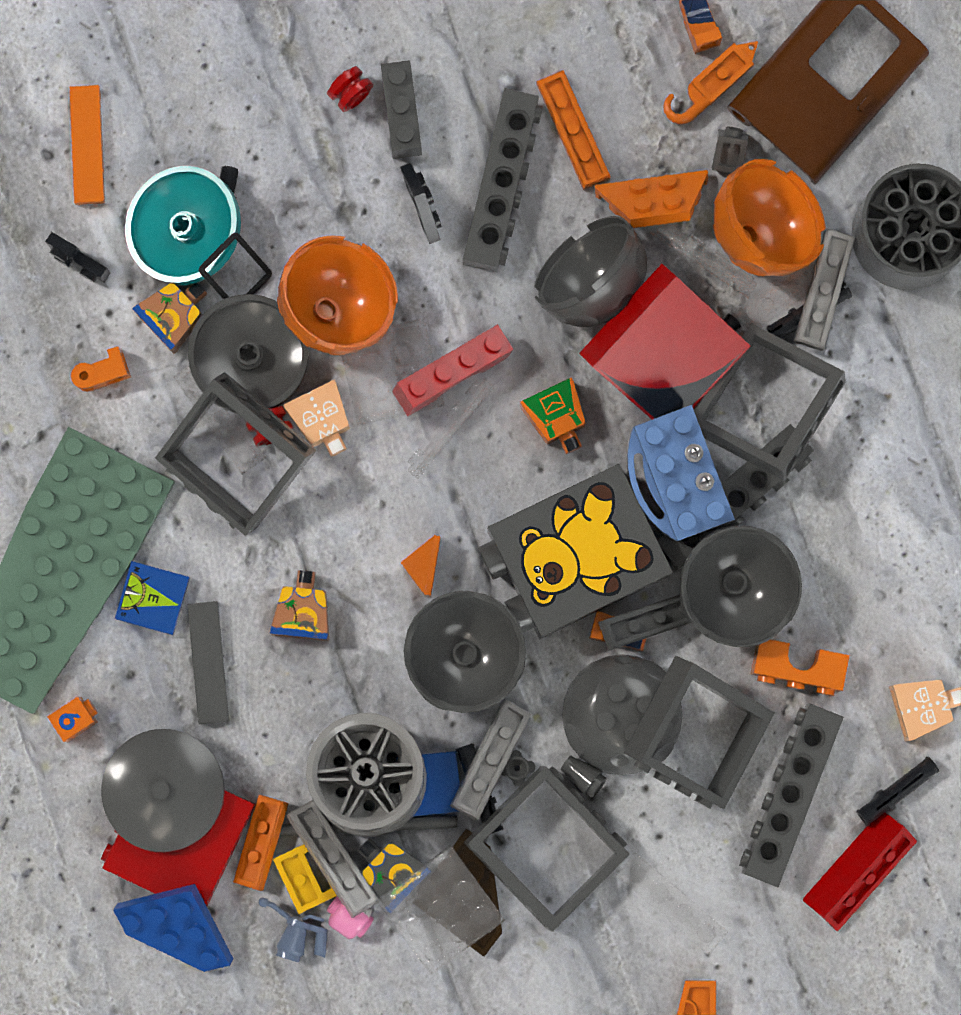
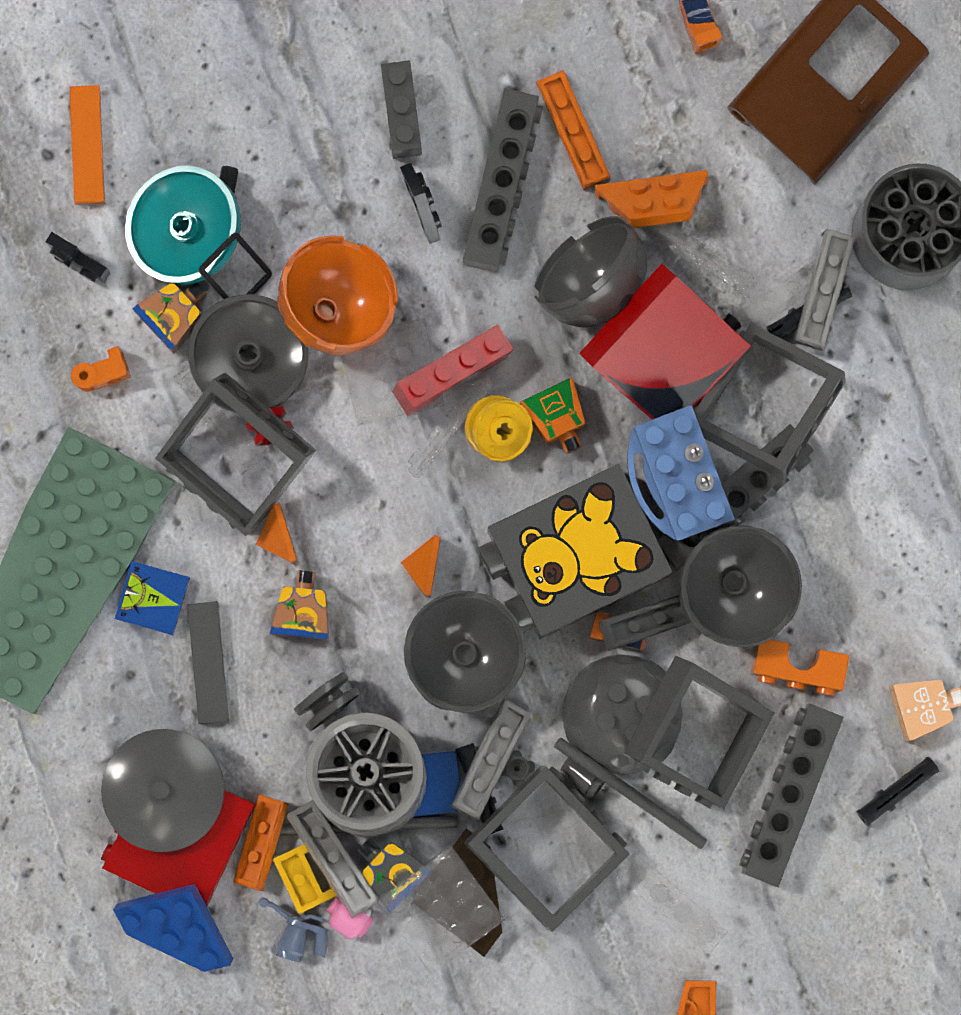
(73, 718): orange brick -> none
(276, 536): none -> orange slope
(320, 417): light nougat torso -> none
(326, 701): none -> dark grey wheel
(350, 89): red wheel -> none
(501, 413): none -> yellow wheel
(630, 793): none -> dark grey piece
(714, 81): orange plate -> none
(729, 149): dark grey bracket -> none
(768, 220): orange rock -> none
(859, 870): red panel -> none

